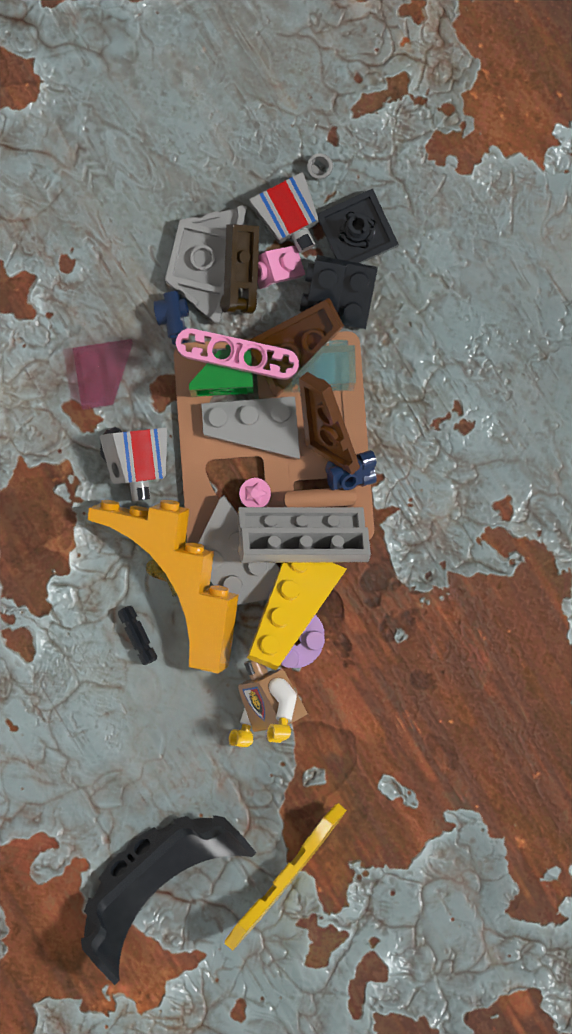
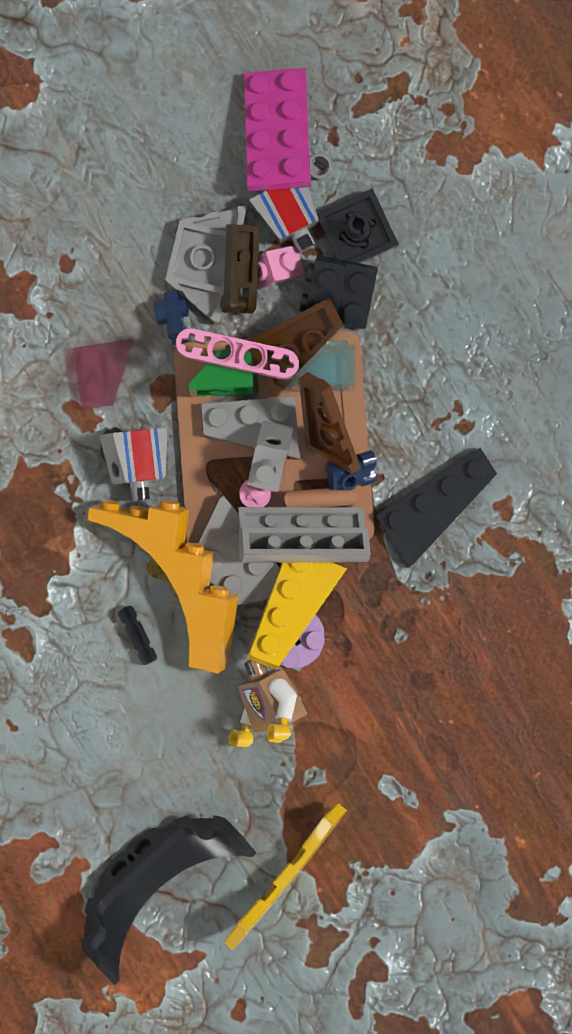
(270, 459): none -> light grey torso
(277, 129): none -> dark pink plate
(428, 510): none -> black wing

